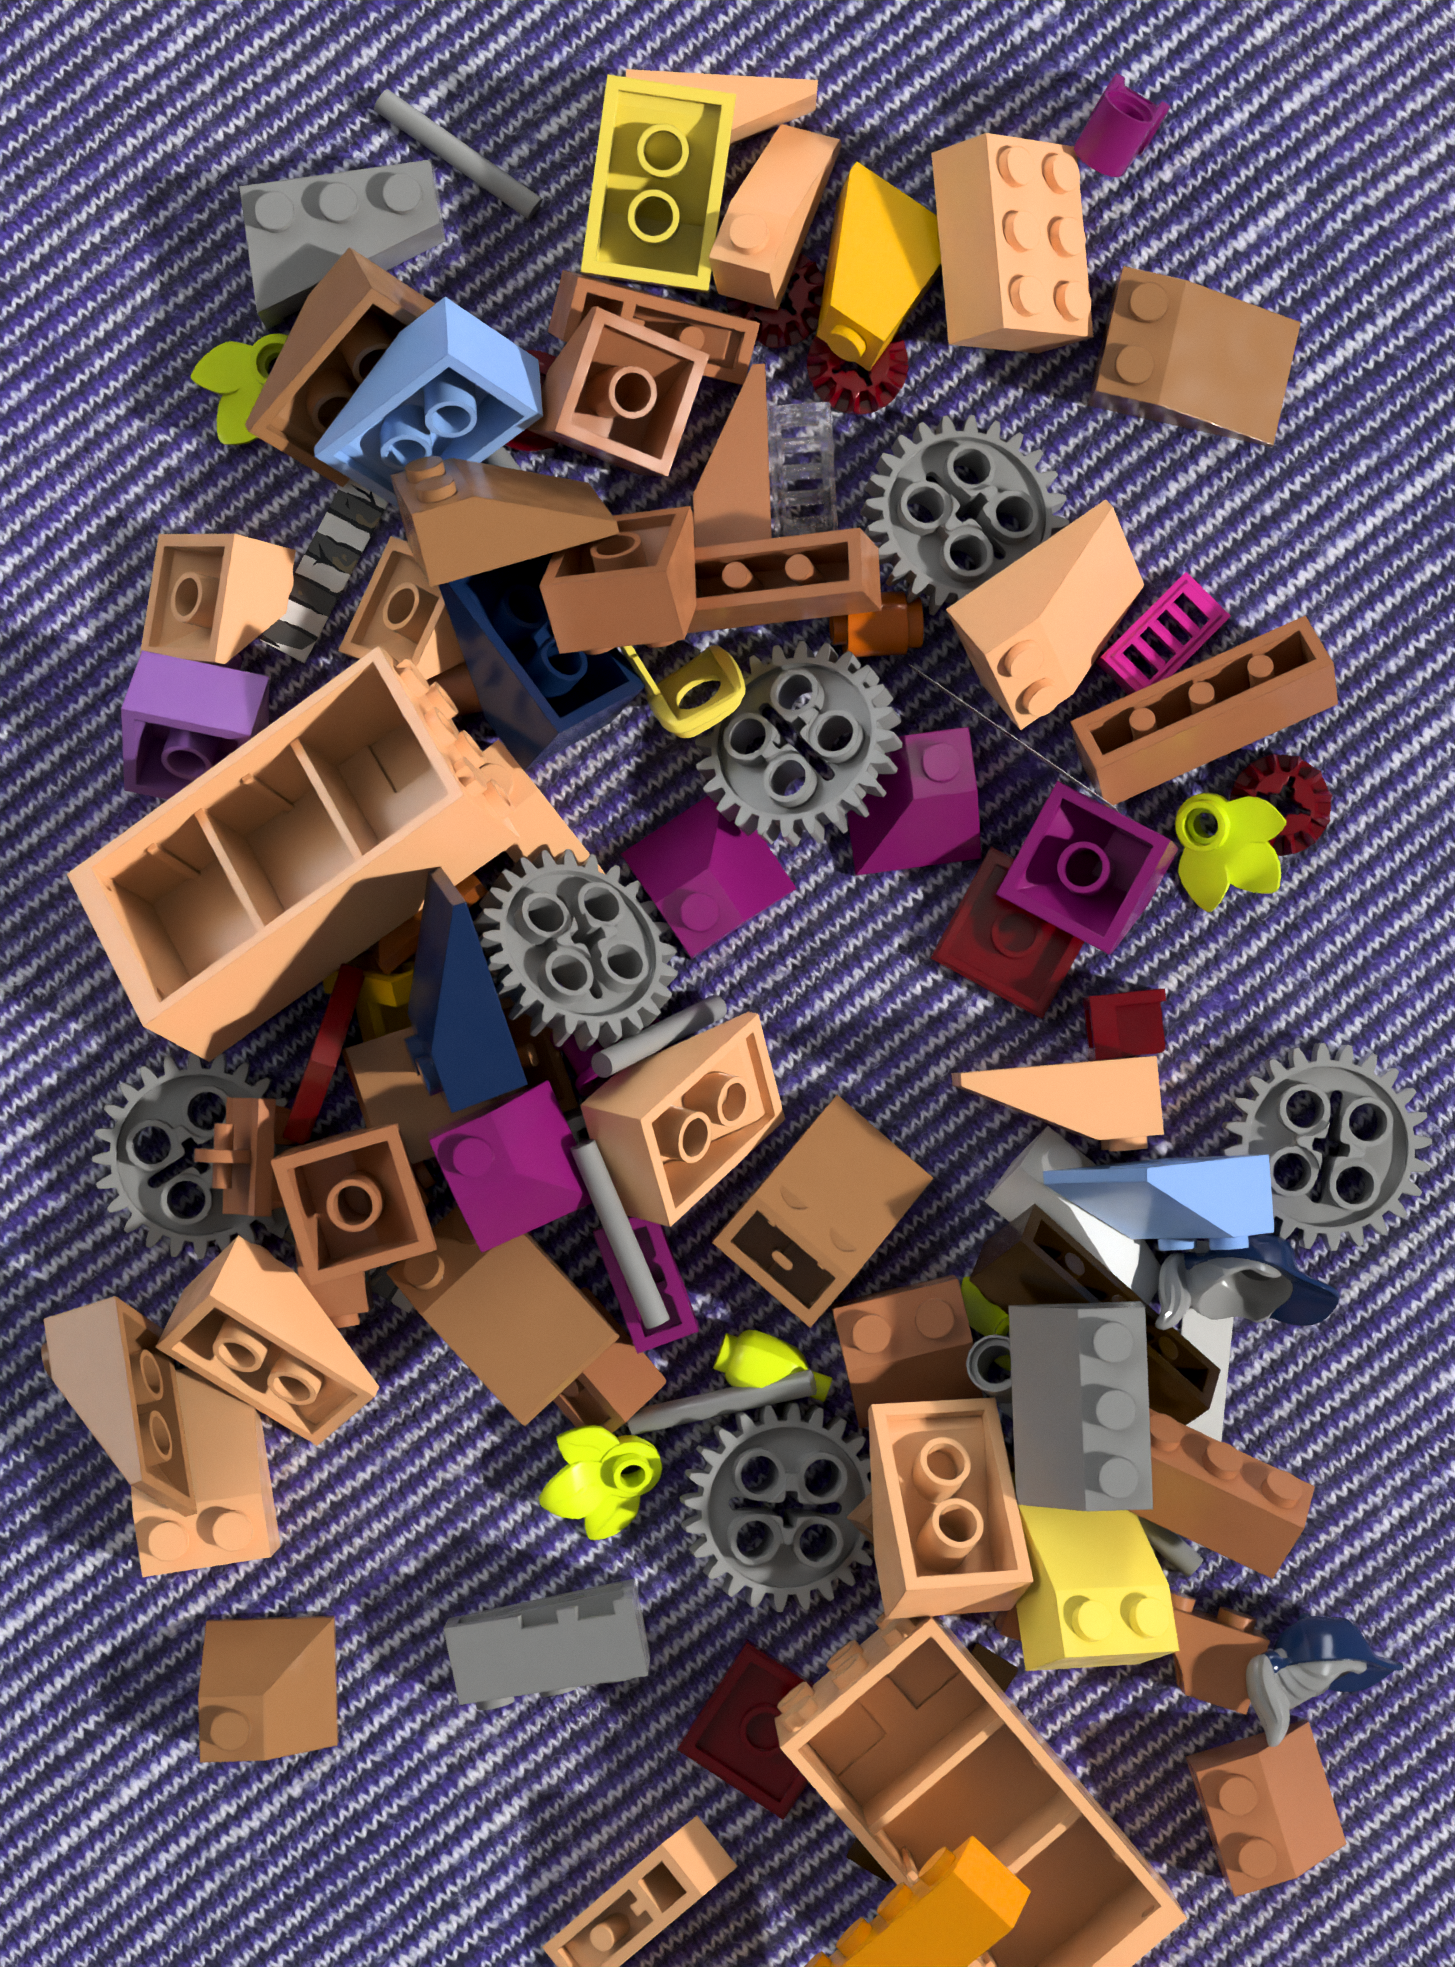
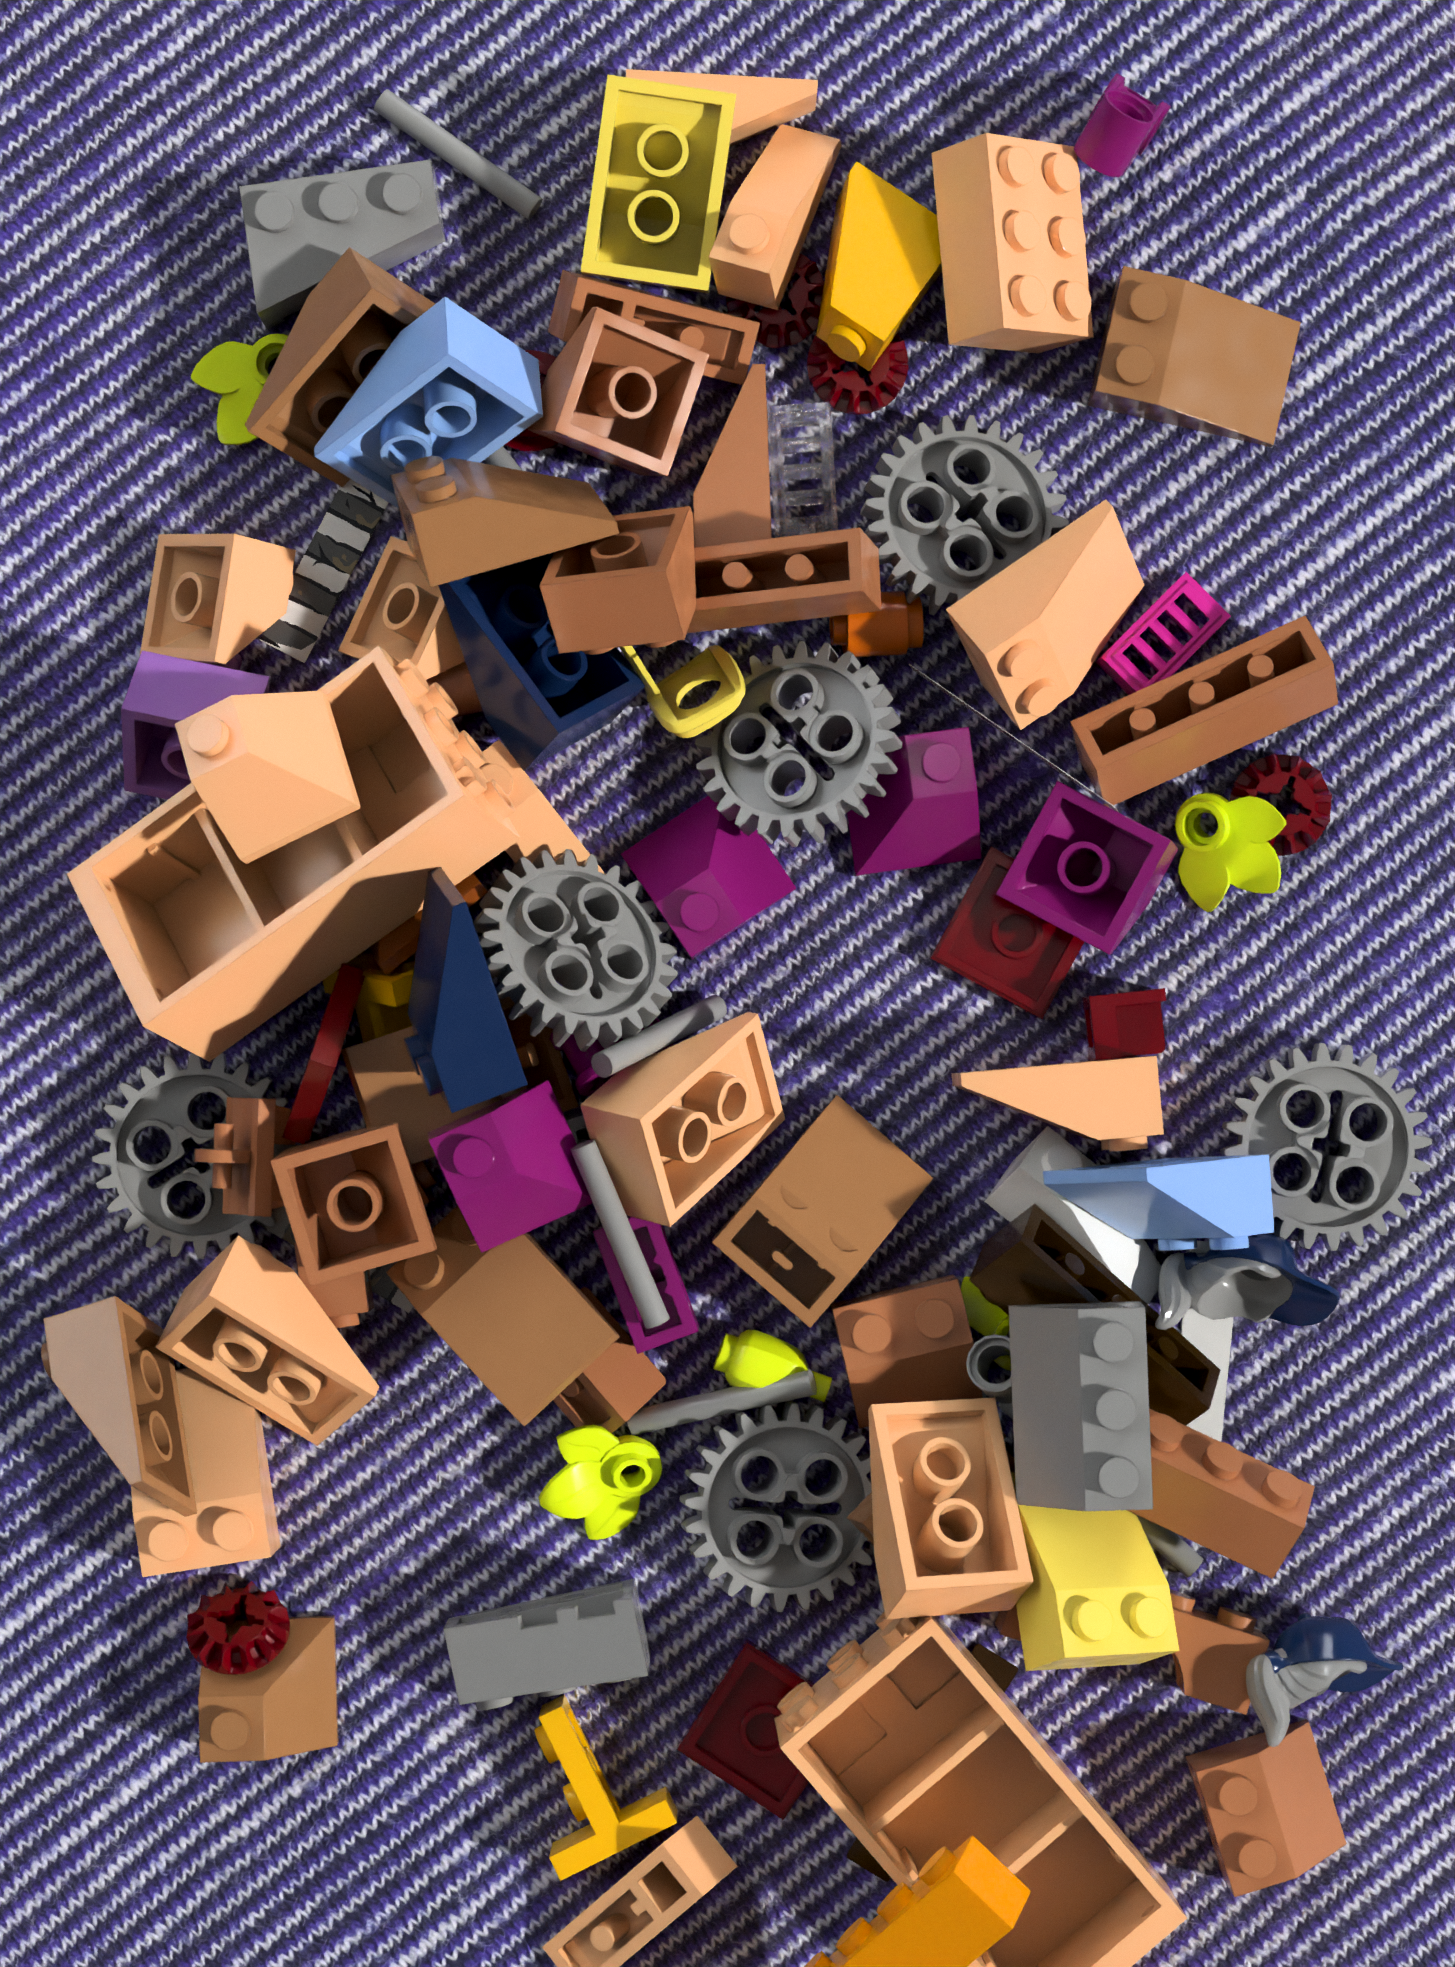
(253, 1644): none -> dark red gear
(268, 768): none -> light nougat slope
(592, 1798): none -> yellow bracket

